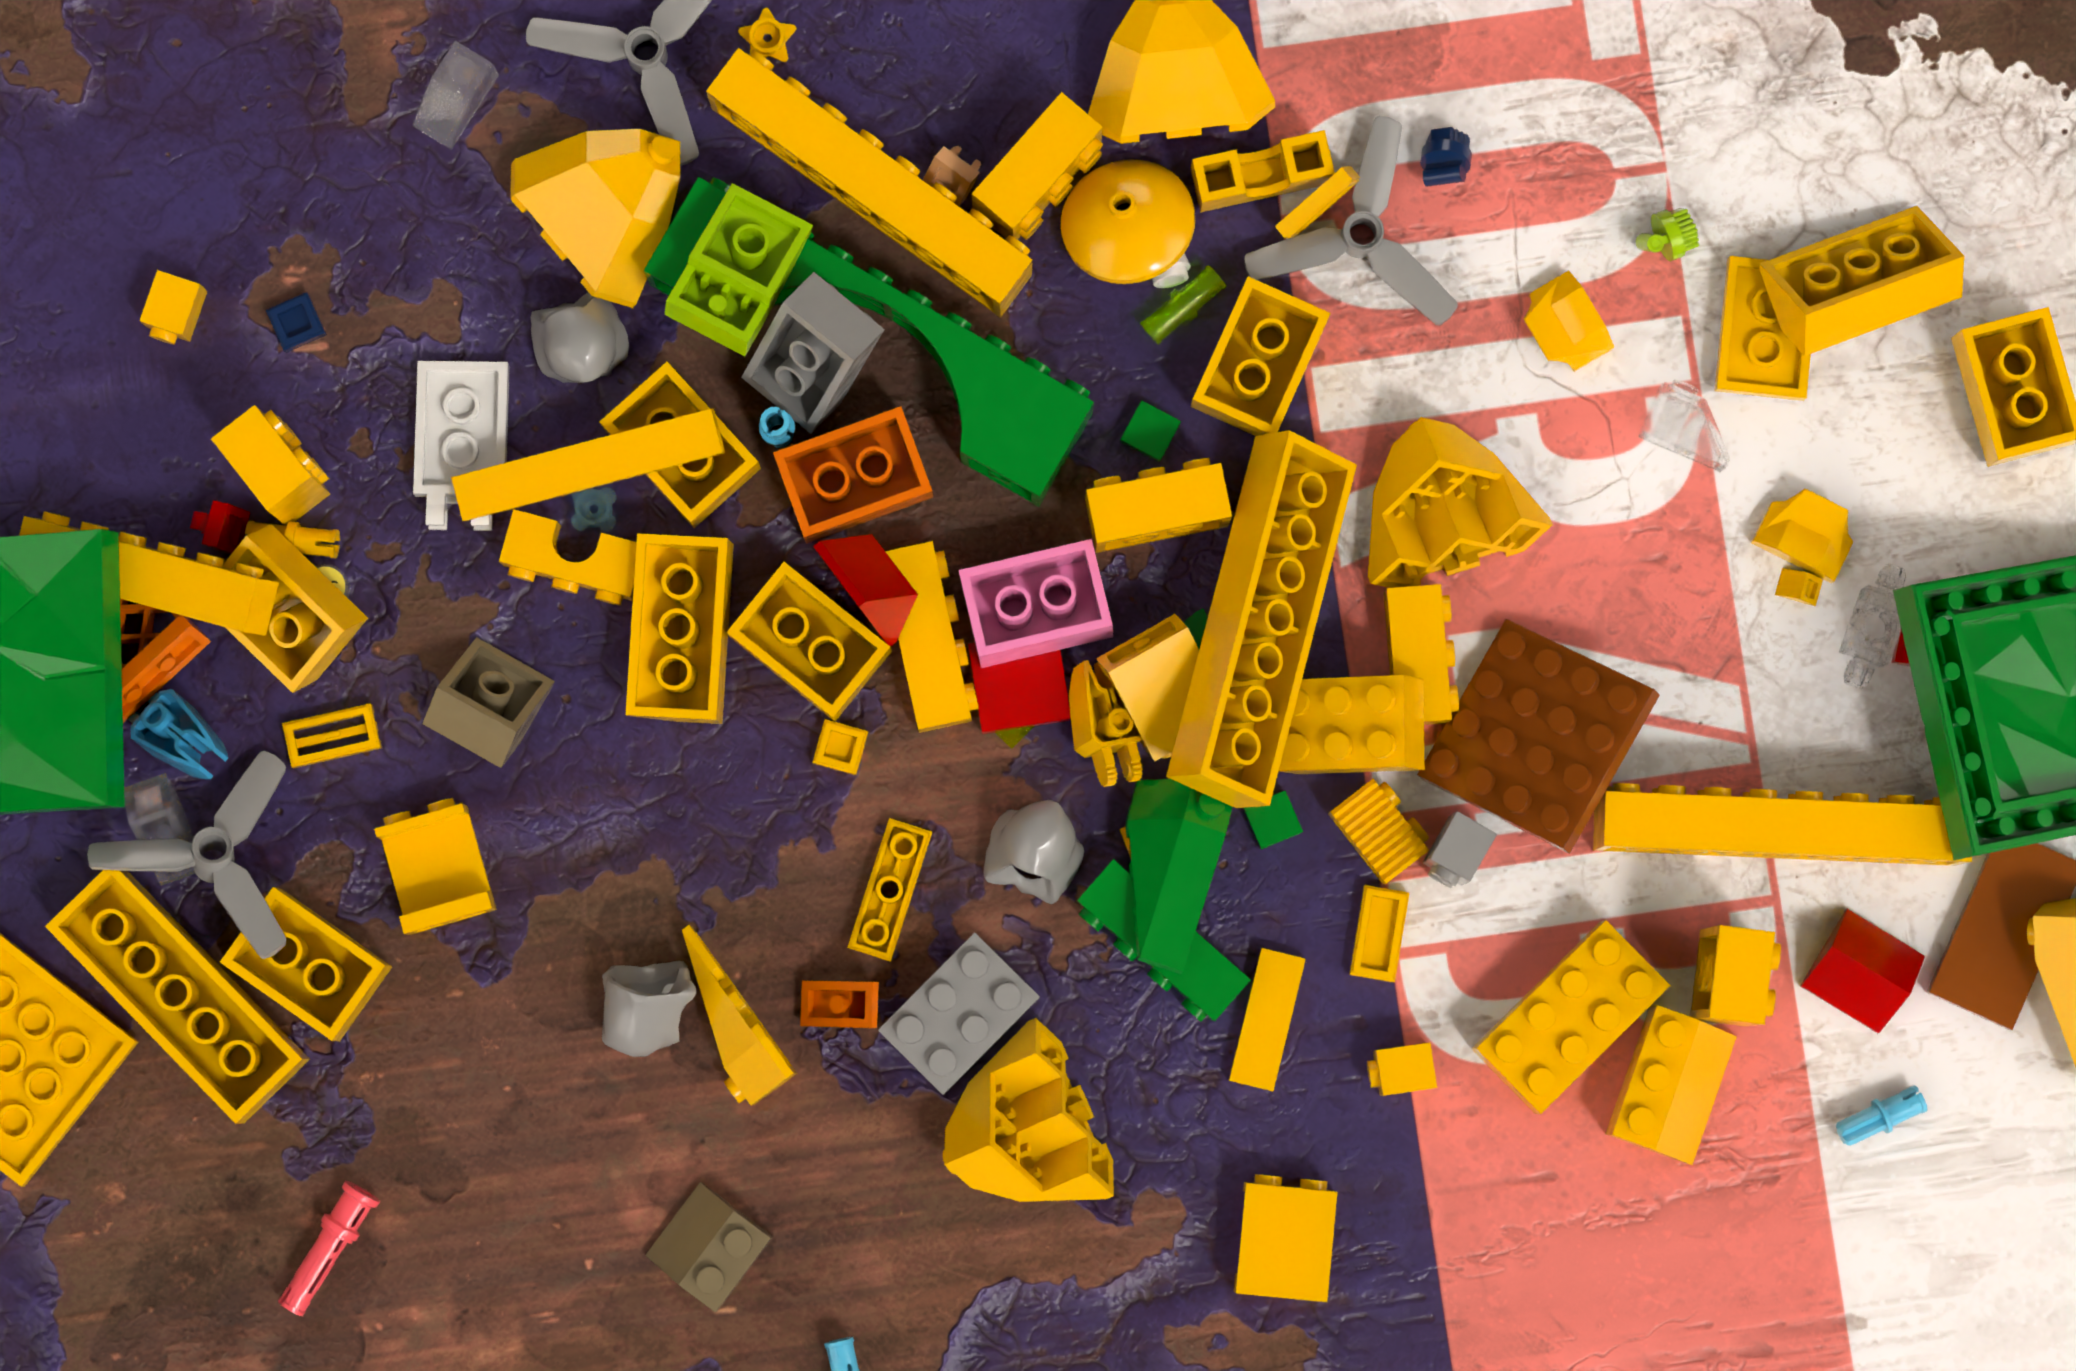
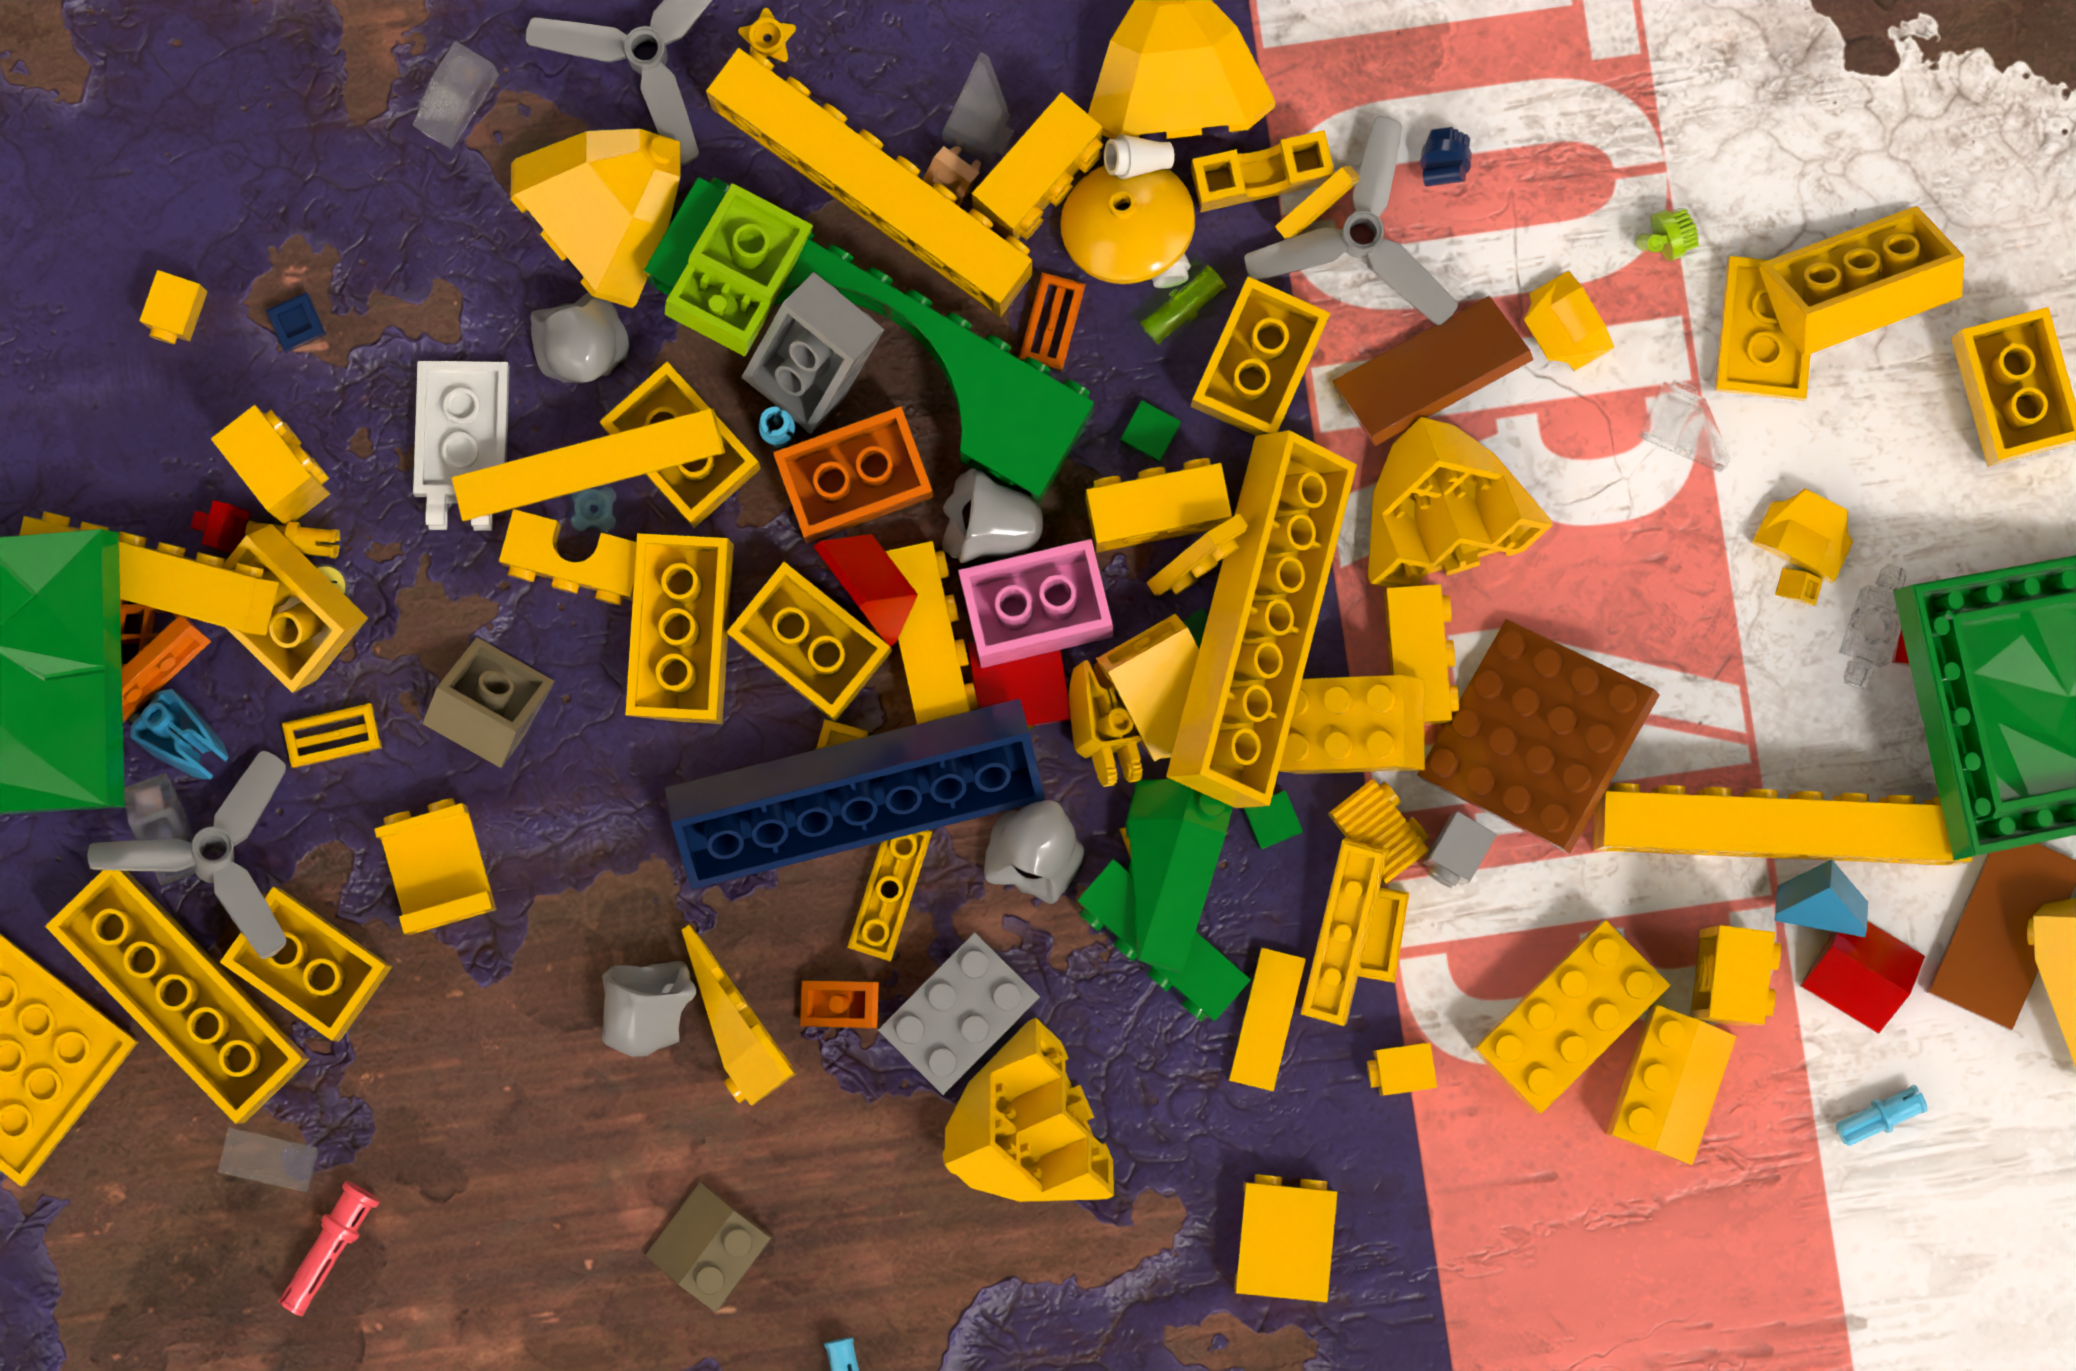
(268, 1159): none -> clear tile
(854, 794): none -> dark blue brick
(980, 115): none -> clear slope
(1000, 519): none -> light grey piece
(1061, 284): none -> orange tile
(1135, 156): none -> white cone
(1199, 557): none -> yellow tile
(1344, 931): none -> yellow tile
(1432, 370): none -> dark orange tile
(1823, 901): none -> dark azure slope

